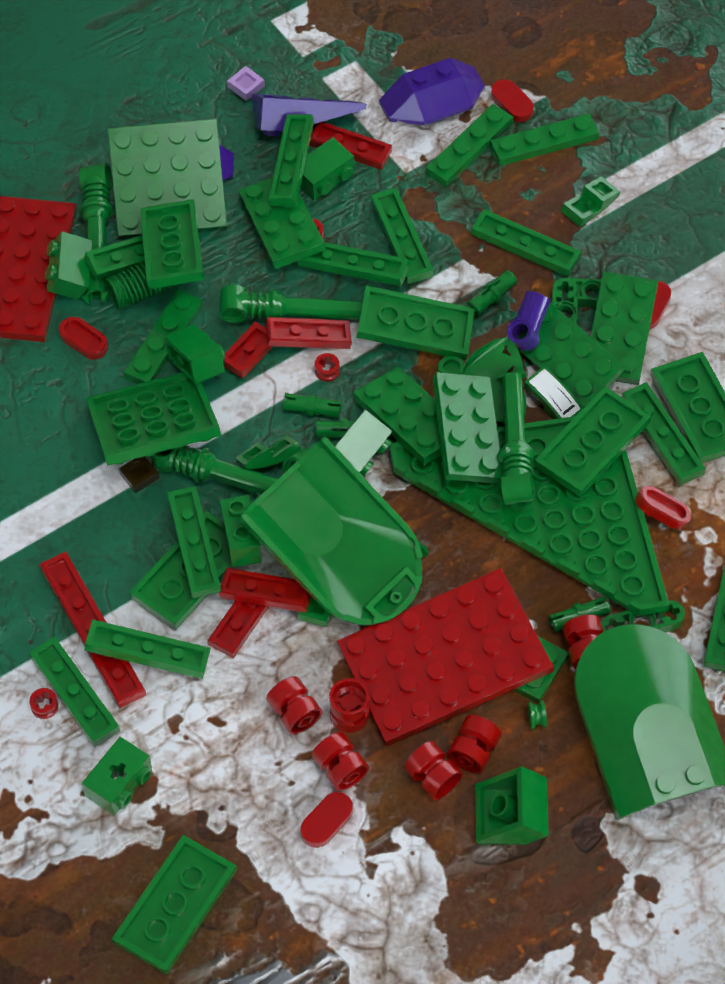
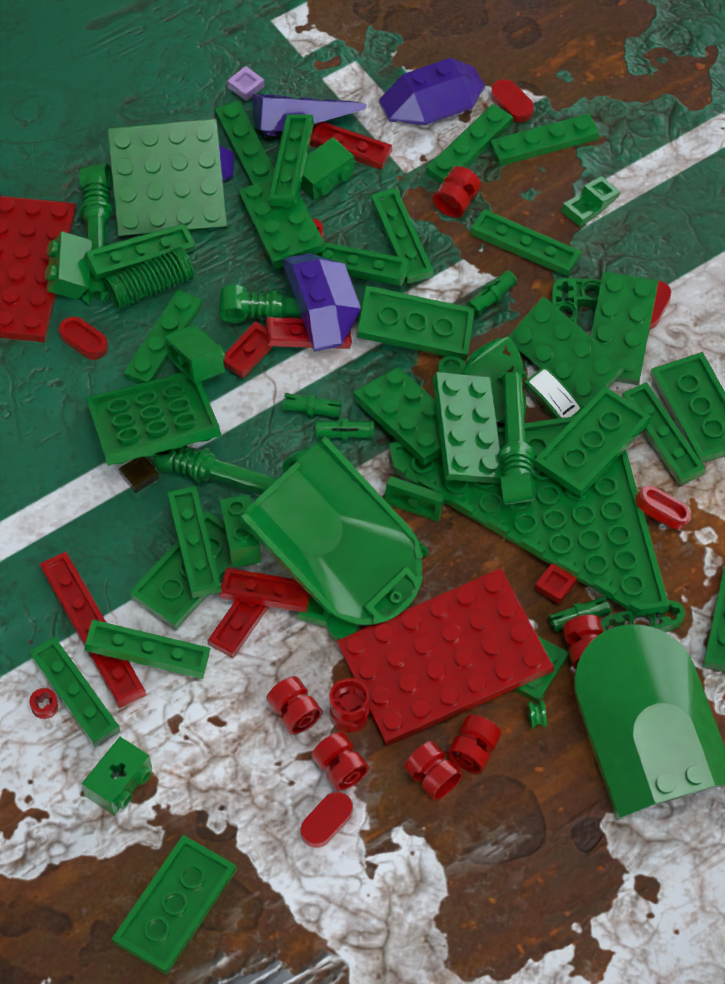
(171, 244): green plate -> none
(244, 142): none -> green plate
(260, 456): green slope -> none
(323, 297): none -> dark purple wedge
(332, 373): red bush -> none
(339, 629): none -> green tile
(363, 441): brick -> none
(414, 498): none -> green plate
(457, 191): none -> red wheel
(512, 808): green slope -> none
(529, 318): dark purple piece -> none
(555, 583): none -> red plate

